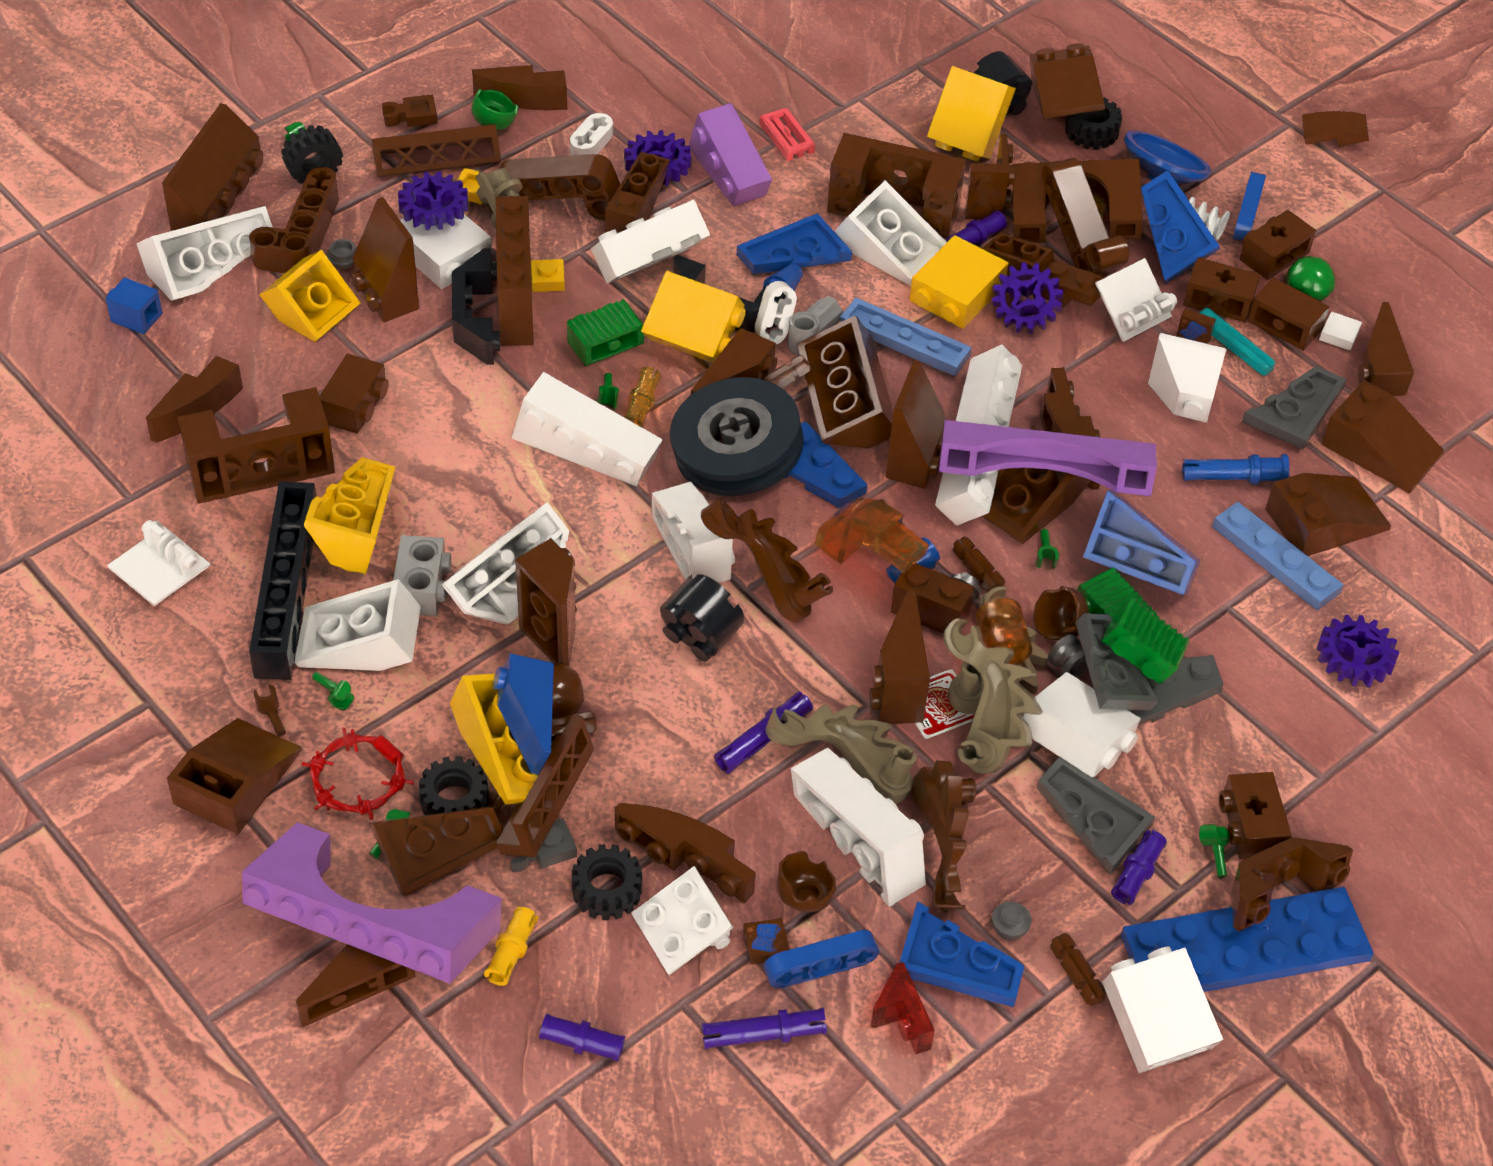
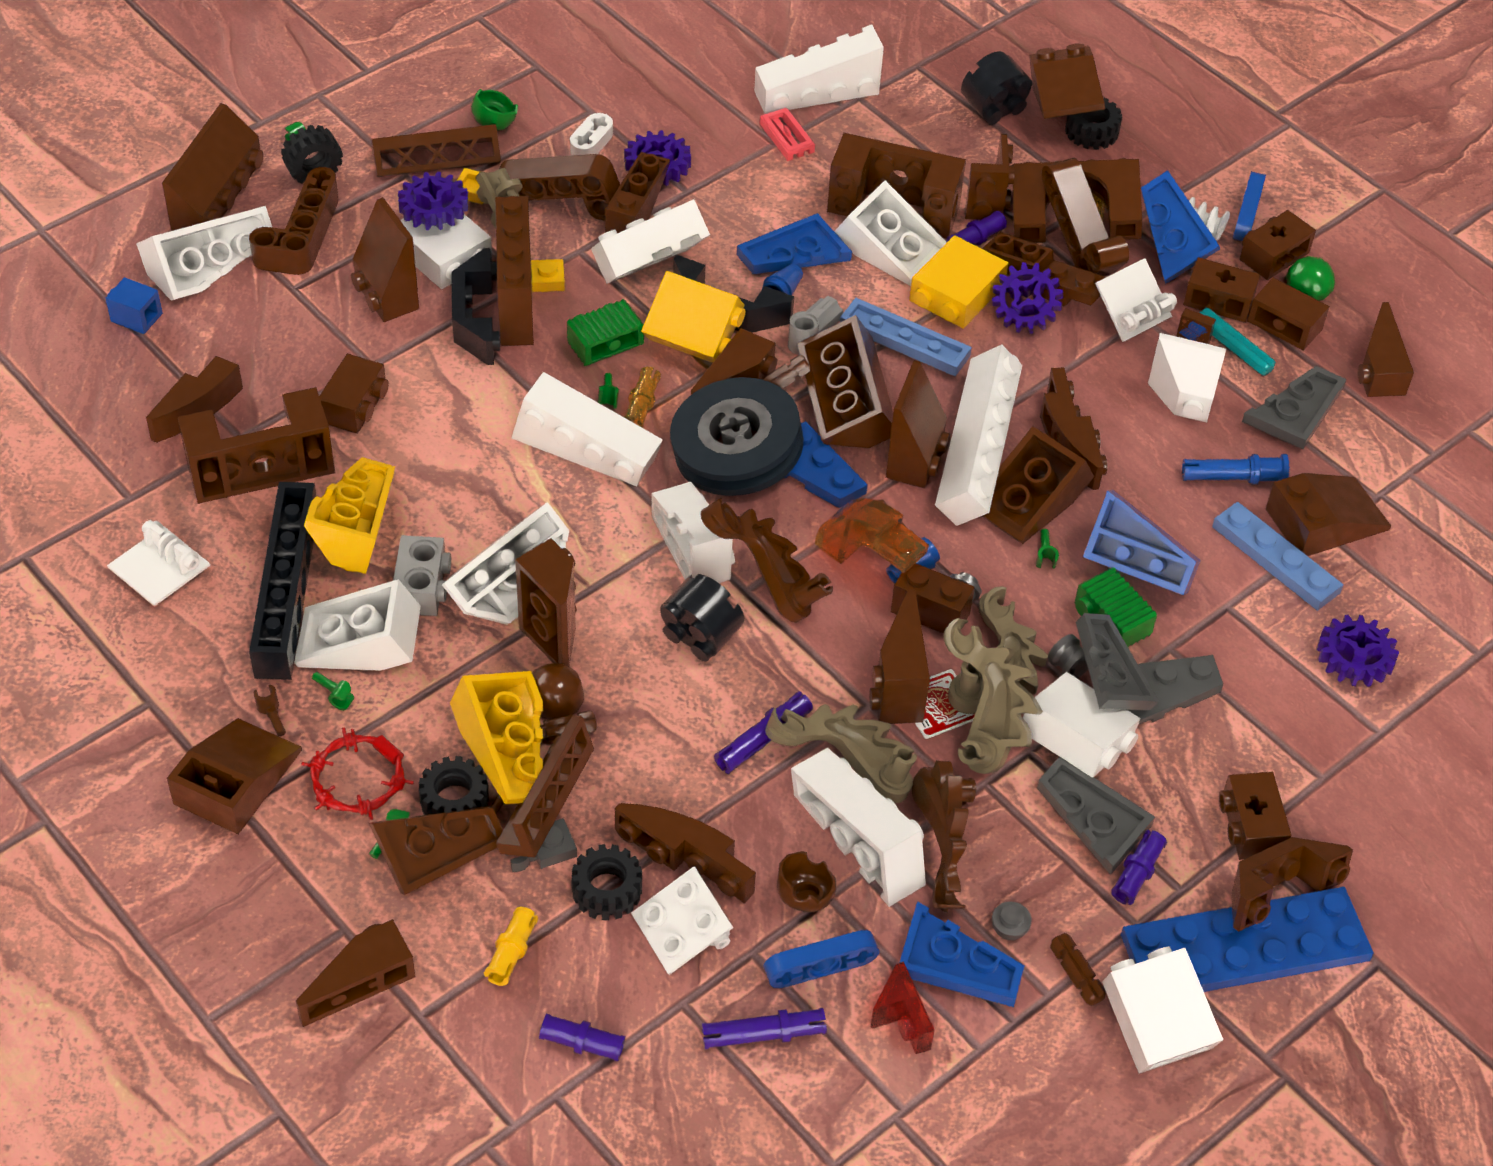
(310, 297): yellow slope -> none
(342, 253): flat silver plate -> none
(414, 110): reddish brown plate -> none
(427, 939): medium lavender arch -> none
(524, 86): reddish brown slope -> none
(526, 706): blue slope -> none
(729, 155): medium lavender wedge -> none
(765, 939): reddish brown tile -> none
(774, 312): white beam -> none
(822, 74): none -> white wedge
(970, 114): yellow brick -> none
(977, 564): reddish brown axle -> none
(1005, 626): clear orange wheel -> none
(1058, 611): reddish brown hair -> none
(1110, 462): medium lavender arch -> none
(1145, 641): green brick -> none
(1159, 155): blue dish -> none
(1217, 838): green hand -> none
(1339, 125): reddish brown slope -> none
(1340, 331): white tile -> none
(1382, 437): reddish brown slope -> none

